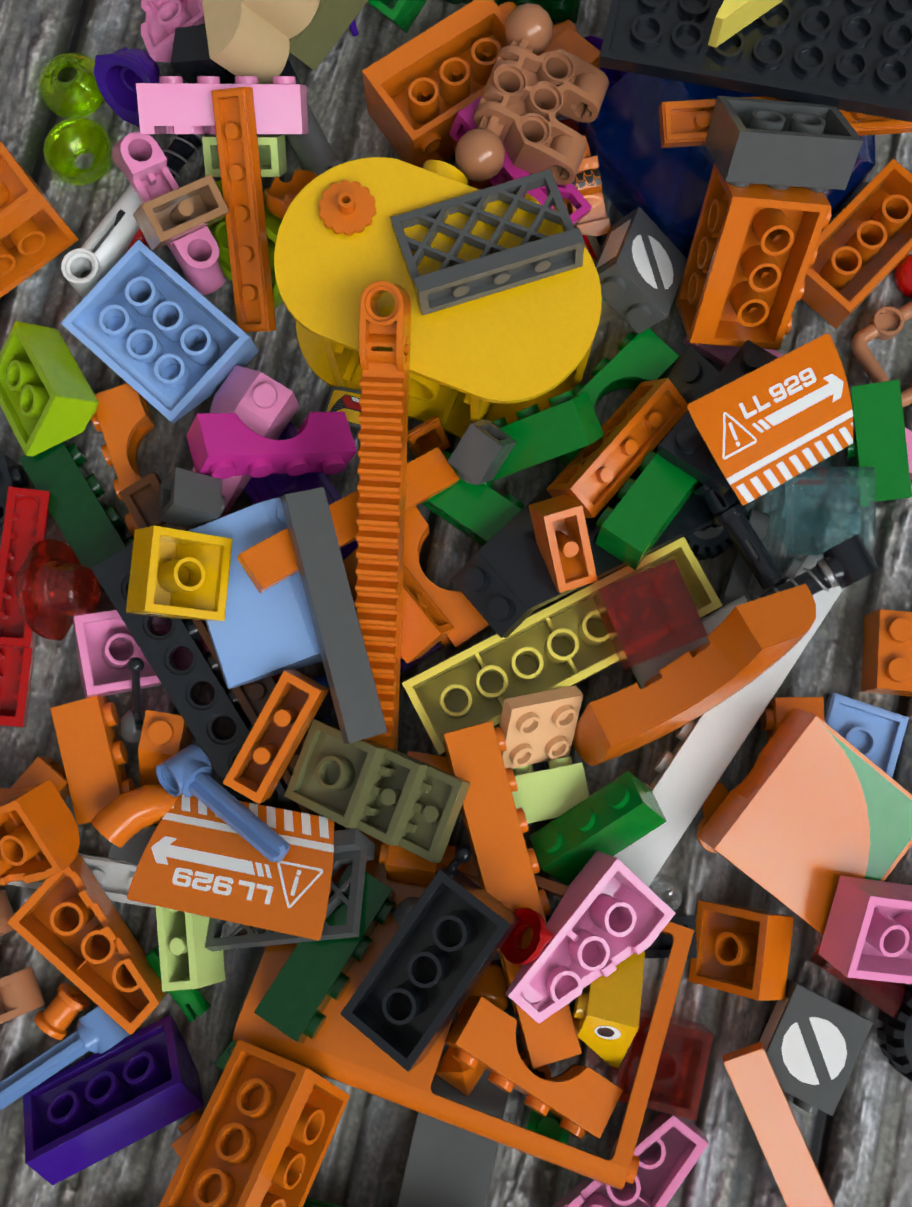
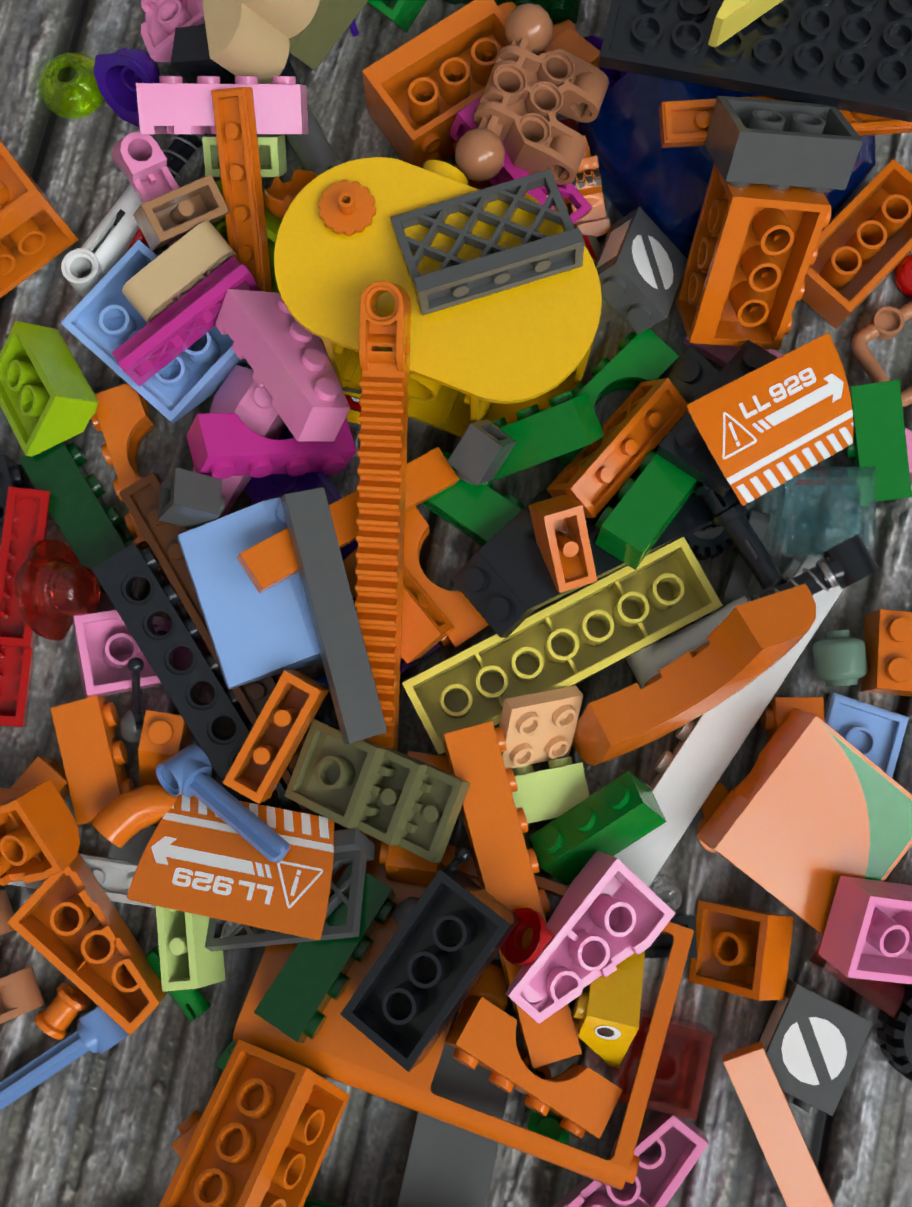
(70, 140): clear neon green piece -> none
(109, 1101): dark purple slope -> none
(177, 270): none -> tan beam
(179, 574): yellow slope -> none
(181, 323): none -> dark pink fence
(285, 363): none -> bright pink wedge
(427, 436): orange slope -> none
(458, 1074): orange slope -> none
(649, 614): clear red brick -> none
(839, 658): none -> sand green head

